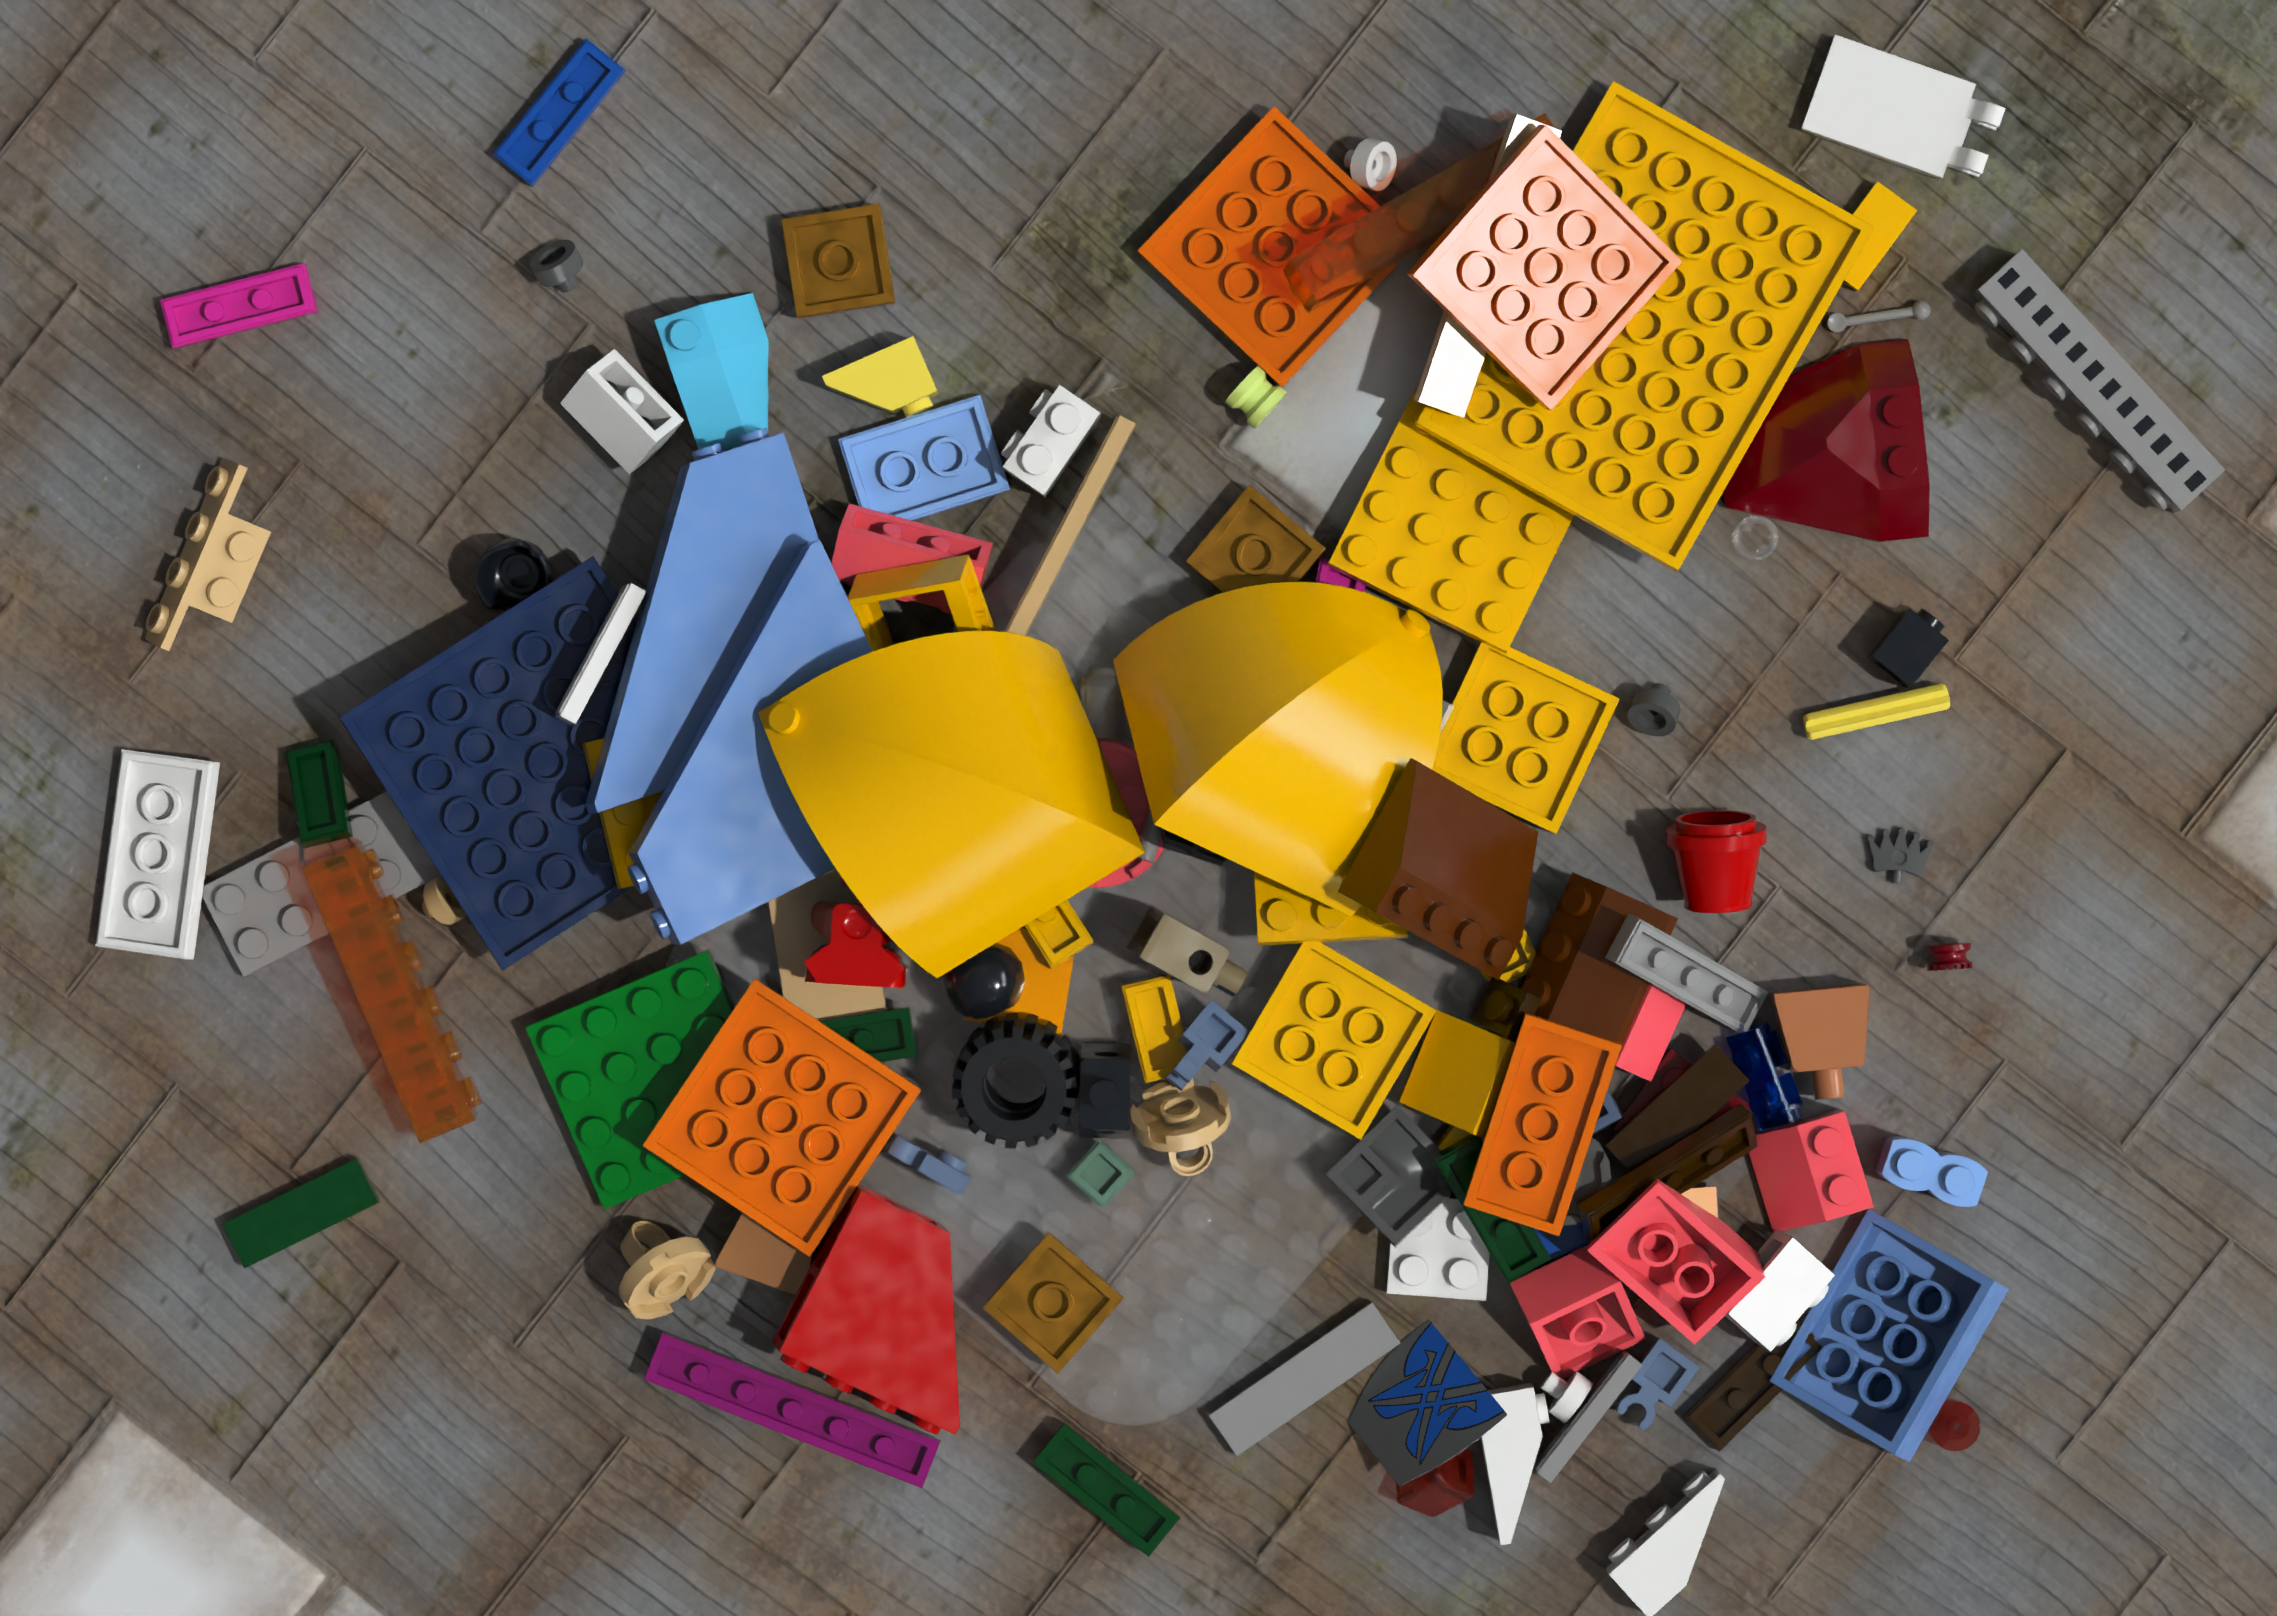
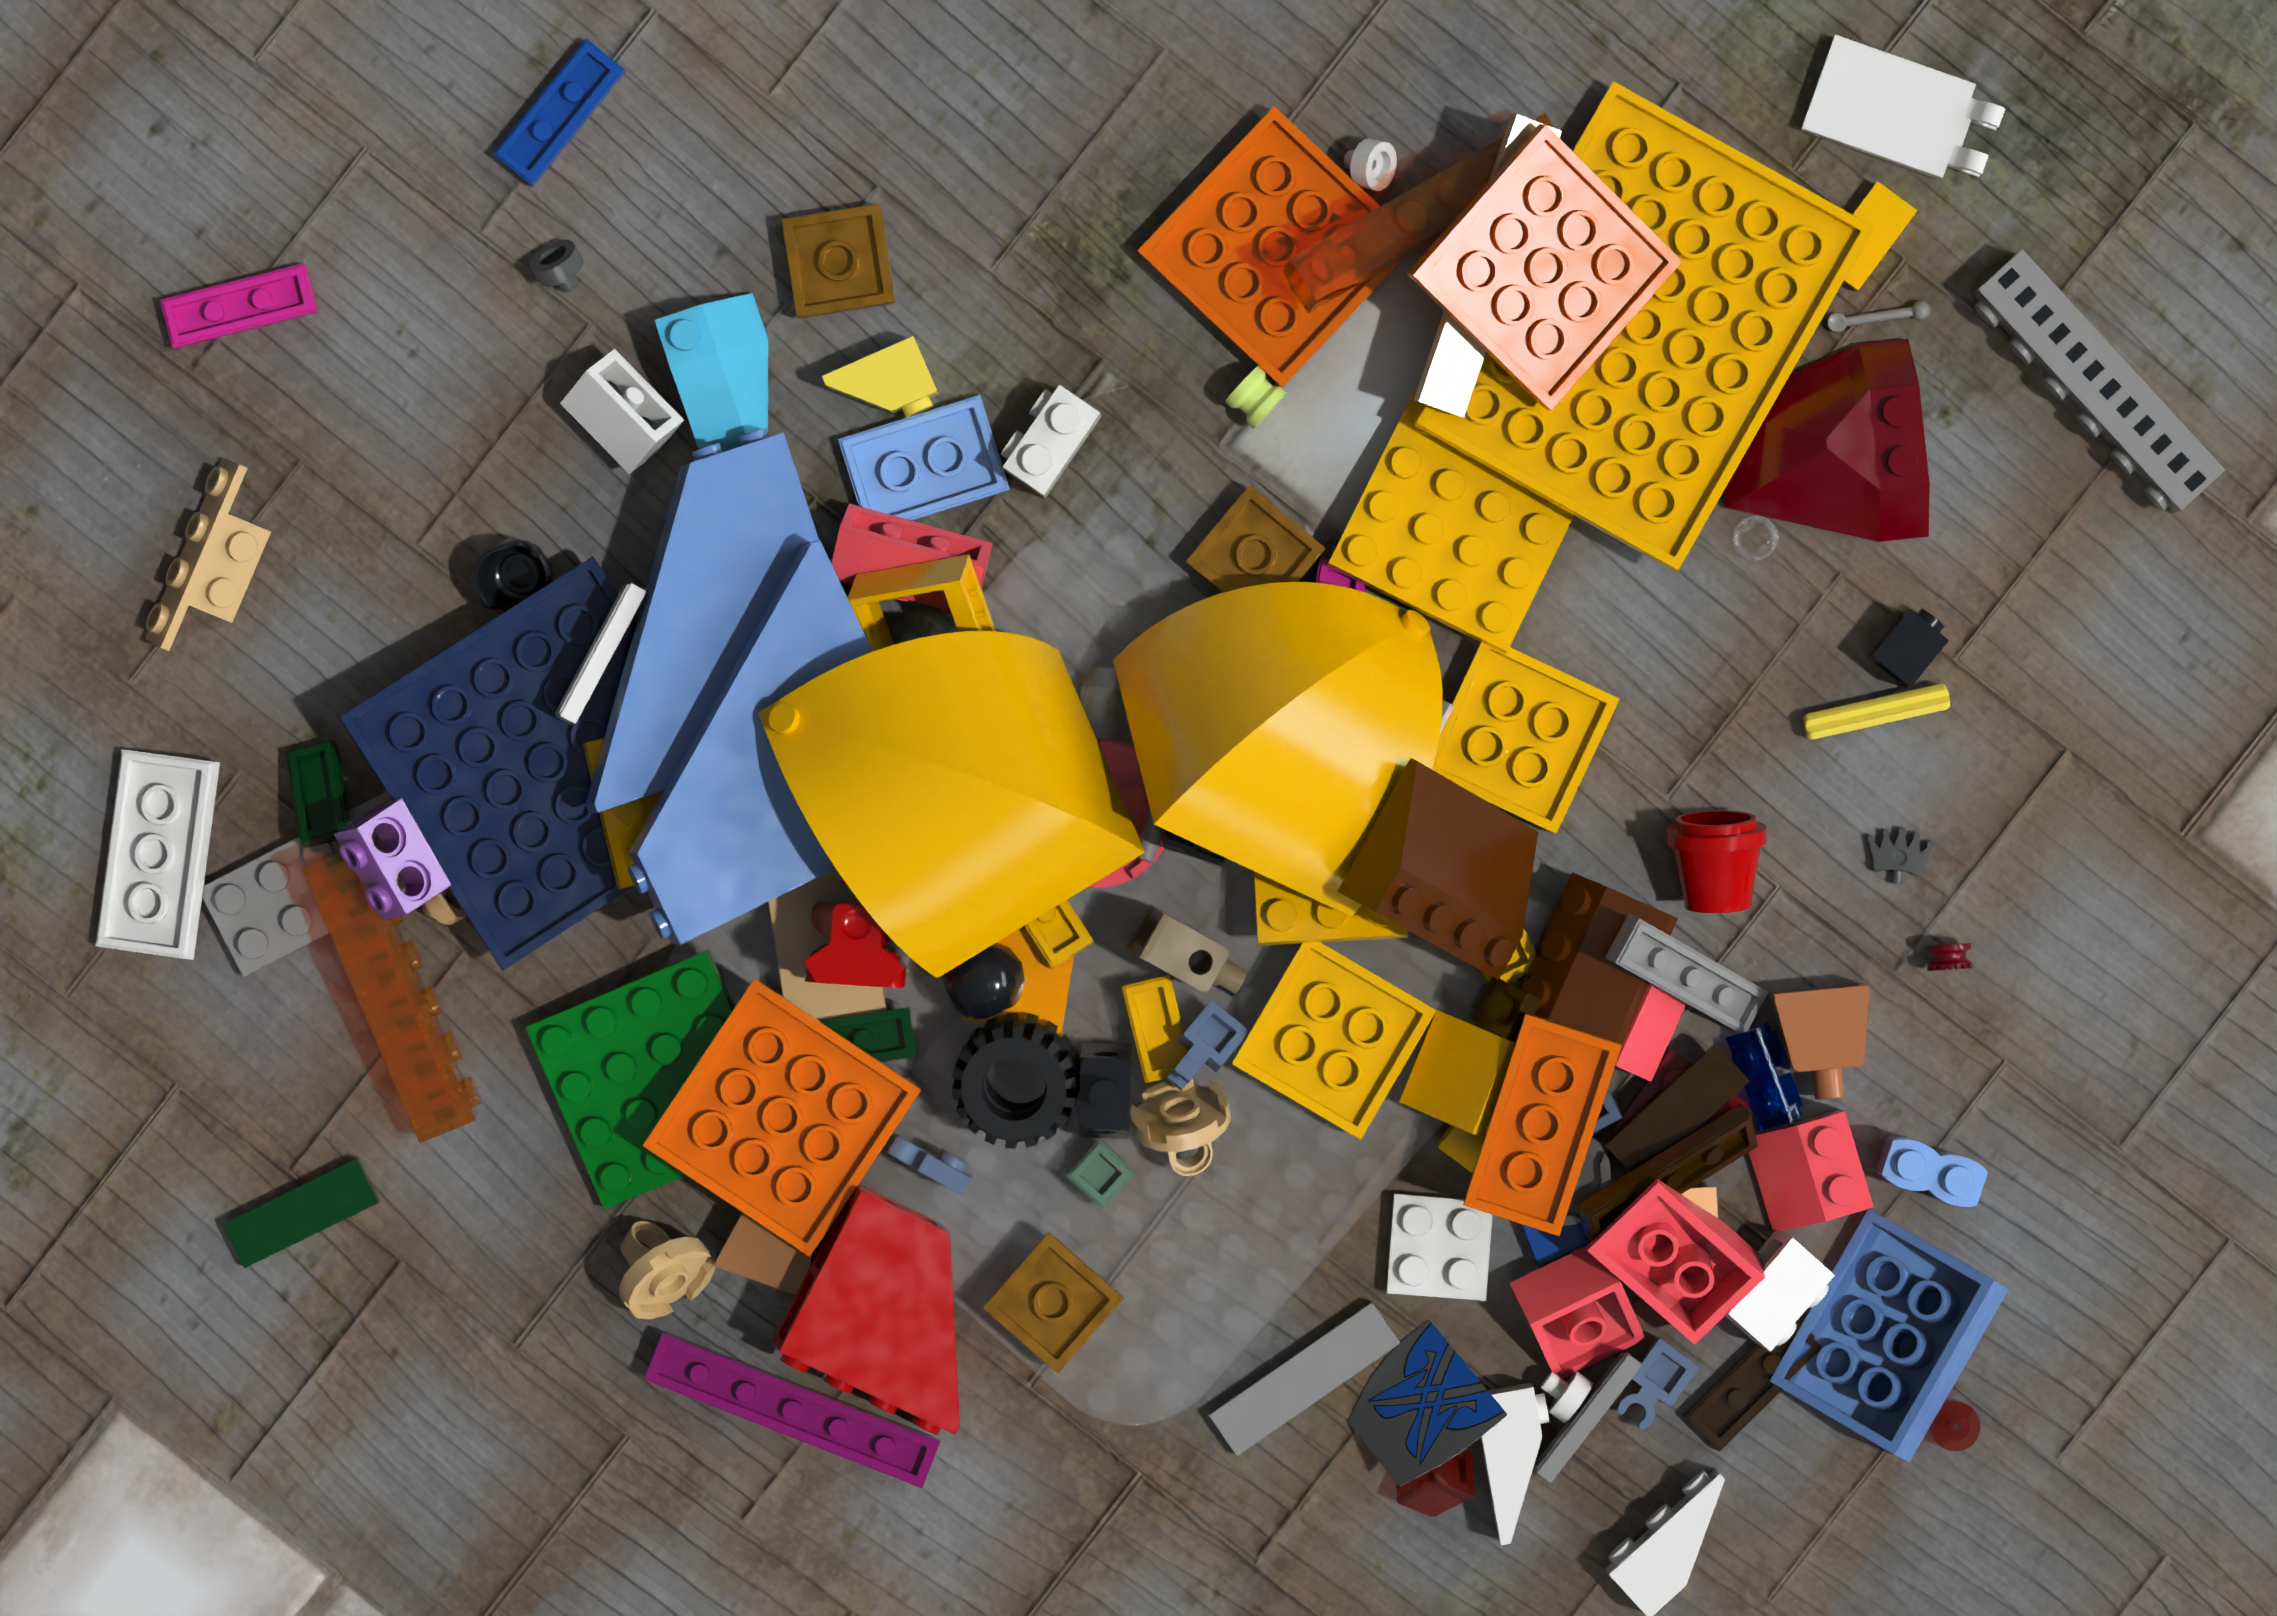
(401, 852): none -> medium lavender brick
(1071, 526): tan tile -> none
(1106, 1489): dark green plate -> none
(1393, 1176): dark grey plate -> none
(1511, 1244): dark green tile -> none
(1654, 711): dark grey tile -> none

